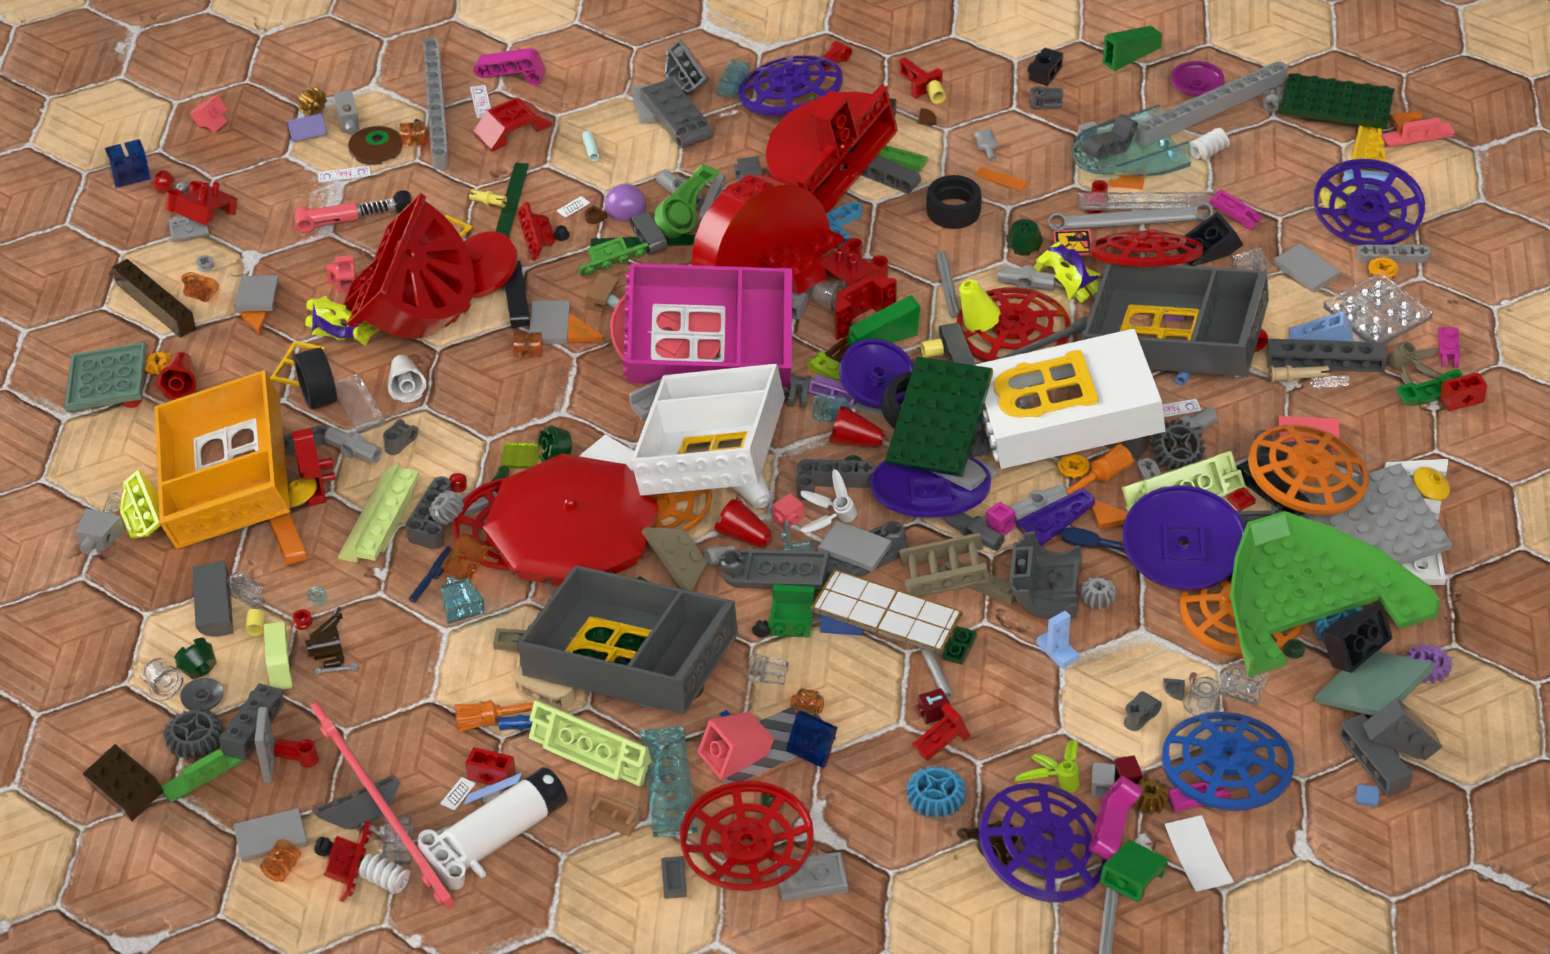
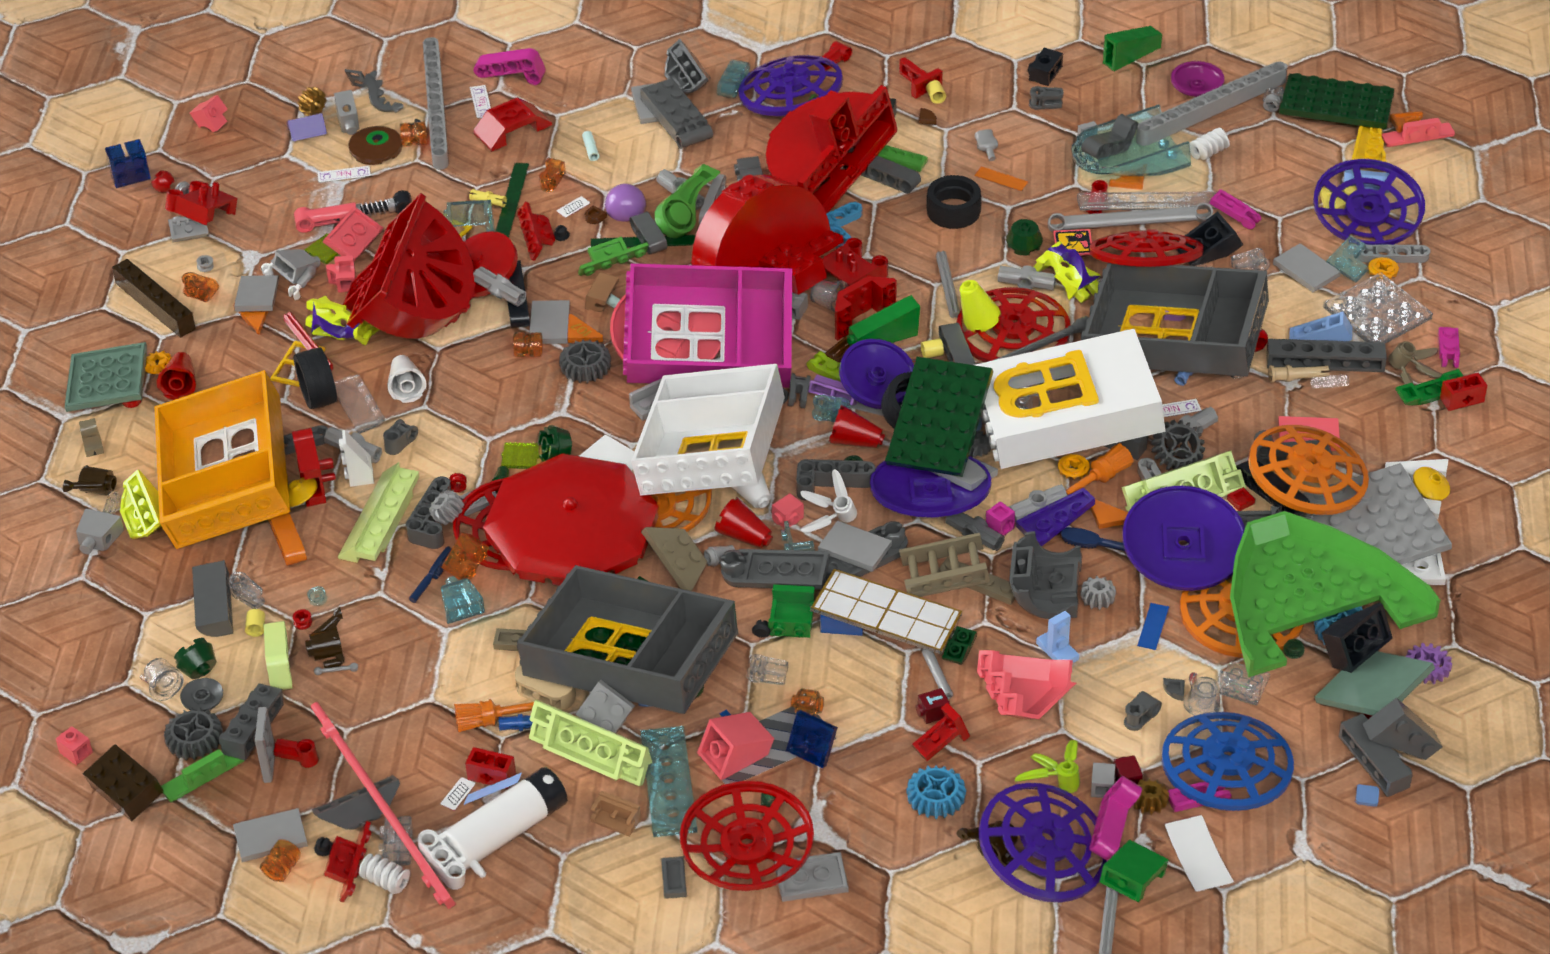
(74, 745): none -> coral brick
(91, 437): none -> dark tan leg
(93, 481): none -> dark brown piece
(295, 266): none -> light grey torso
(302, 334): none -> axle
(321, 250): none -> clear neon green piece
(353, 234): none -> coral tile
(358, 462): none -> white slope
(373, 85): none -> dark grey piece
(470, 213): none -> clear light blue panel
(499, 286): none -> light grey piece
(552, 175): none -> clear orange leg
(585, 361): none -> dark grey gear
(605, 708): none -> light grey plate
(1024, 684): none -> coral panel
(1153, 626): none -> blue sticker
(1345, 259): none -> clear light blue plate

